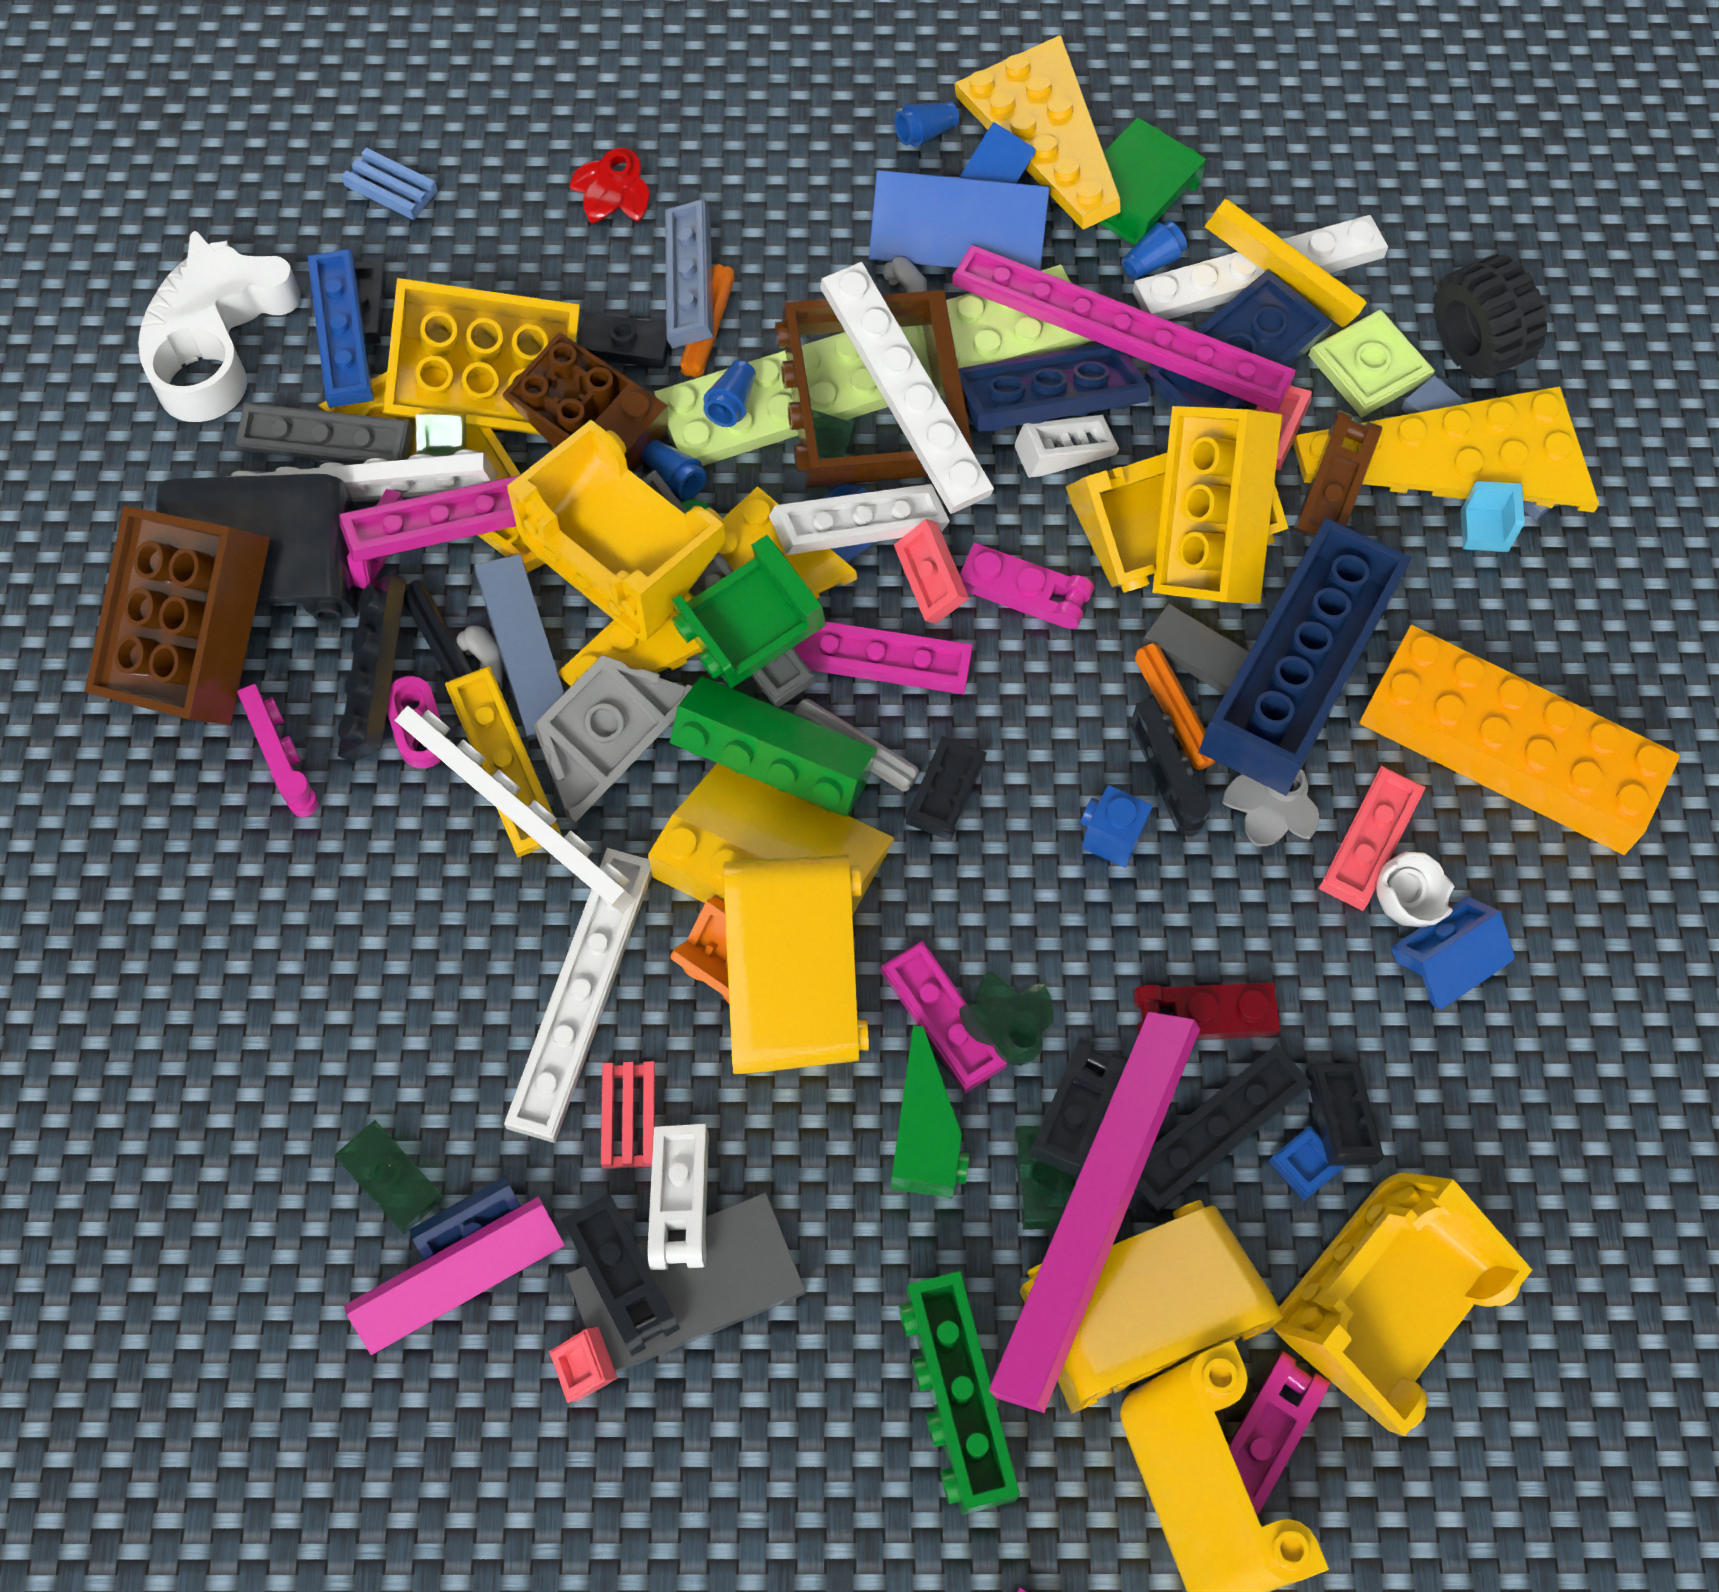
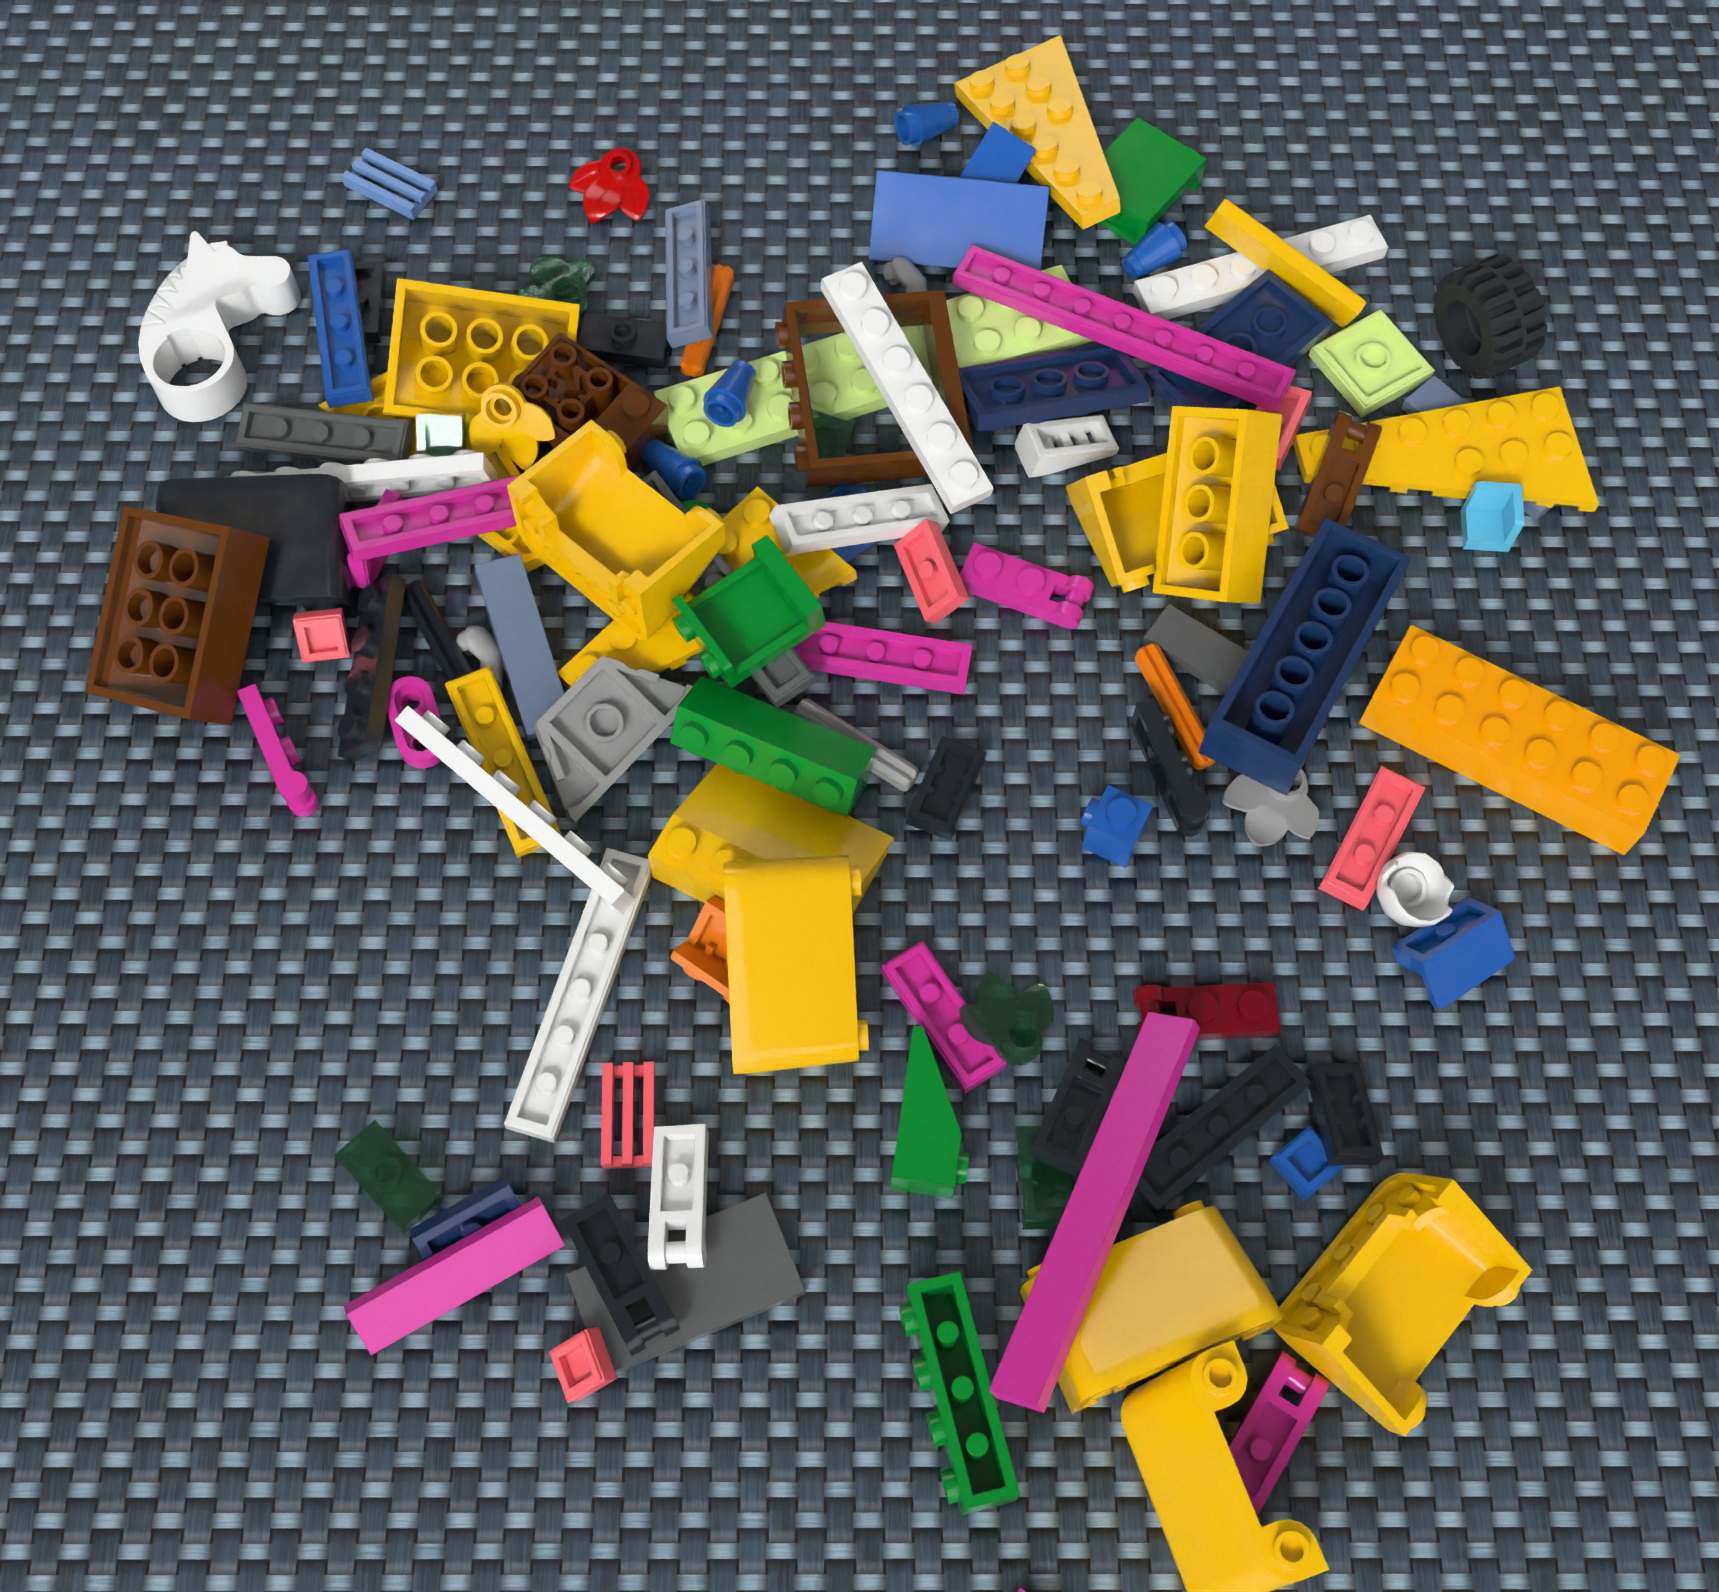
(322, 635): none -> coral tile
(513, 431): none -> yellow plate
(559, 281): none -> clear green plate

